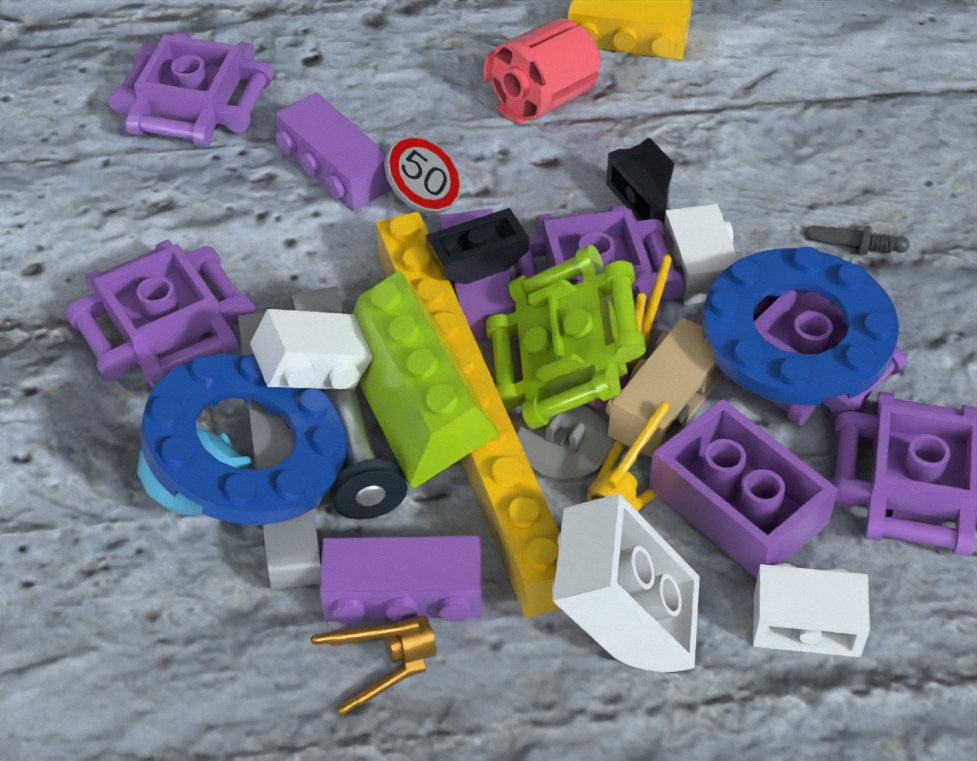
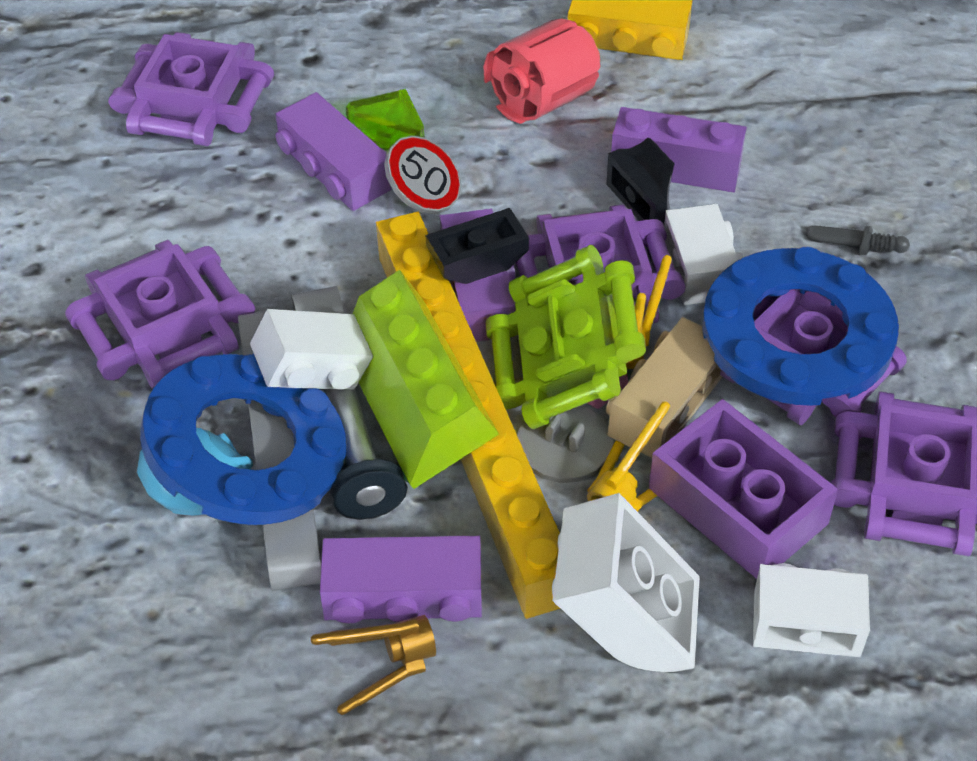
(386, 117): none -> clear neon green slope
(703, 150): none -> medium lavender brick

